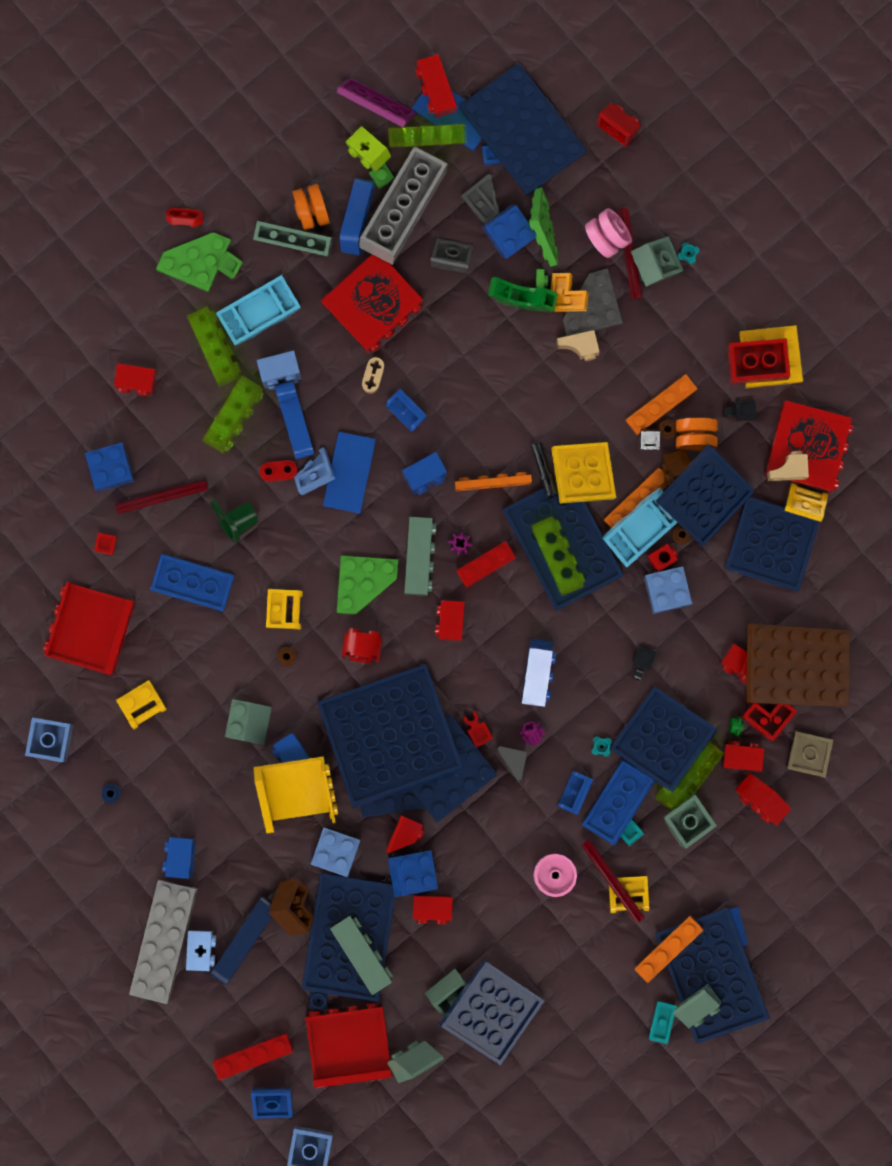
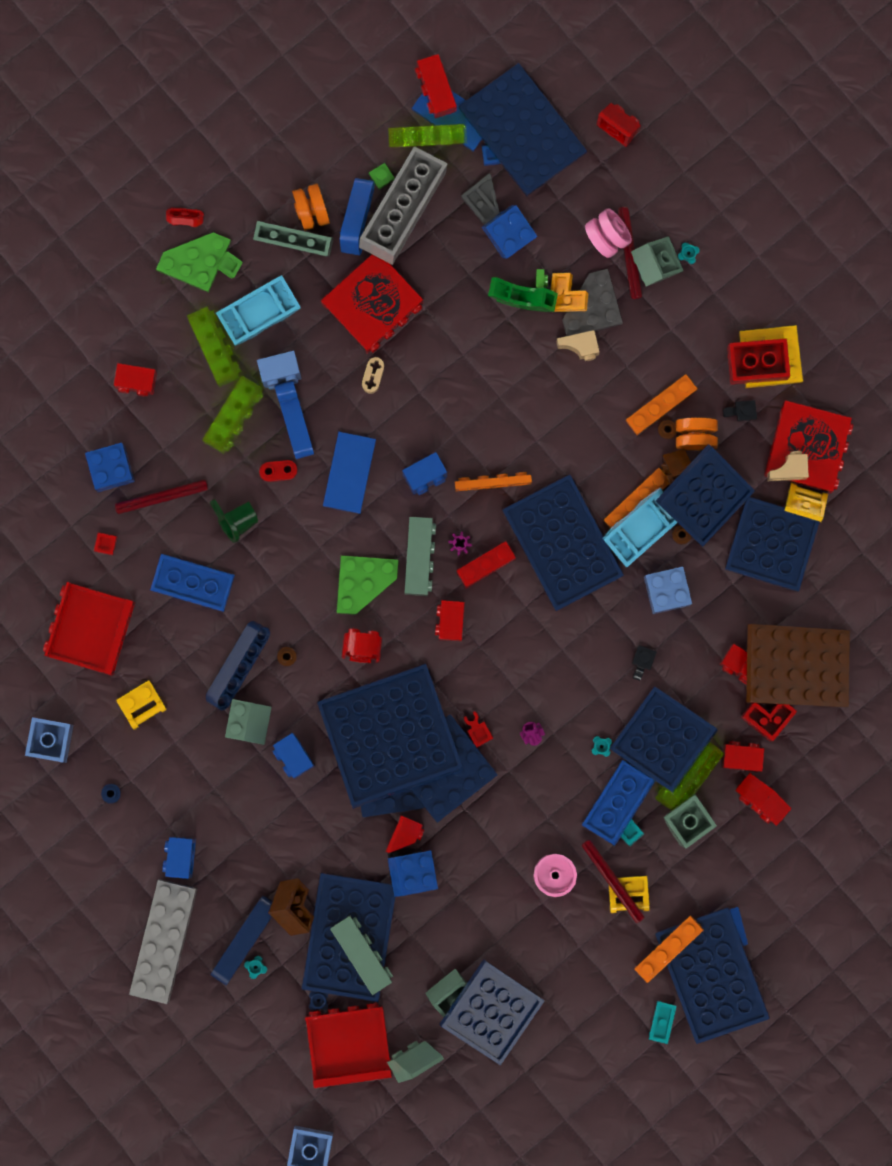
(195, 940): light blue brick -> none
(237, 665): none -> dark blue beam
(253, 1056): red brick -> none
(255, 972): none -> teal plate
(272, 1102): blue slope -> none
(278, 608): yellow plate -> none
(294, 790): yellow panel -> none
(315, 473): medium blue wing -> none
(335, 852): medium blue brick -> none
(368, 149): lime brick -> none
(376, 102): magenta tile -> none
(406, 410): blue hinge -> none
(432, 908): red brick -> none
(451, 255): dark grey slope -> none
(514, 760): dark grey slope -> none
(538, 672): wedge -> none
(543, 227): bright green plate -> none
(546, 477): black pin -> none
(564, 585): clear neon green brick -> none
(575, 792): blue hinge -> none
(583, 472): yellow plate -> none
(650, 439): plate -> none
(657, 564): red brick -> none
(697, 1007): sand green slope -> none
(736, 725): green plate -> none
(810, 754): dark tan plate -> none

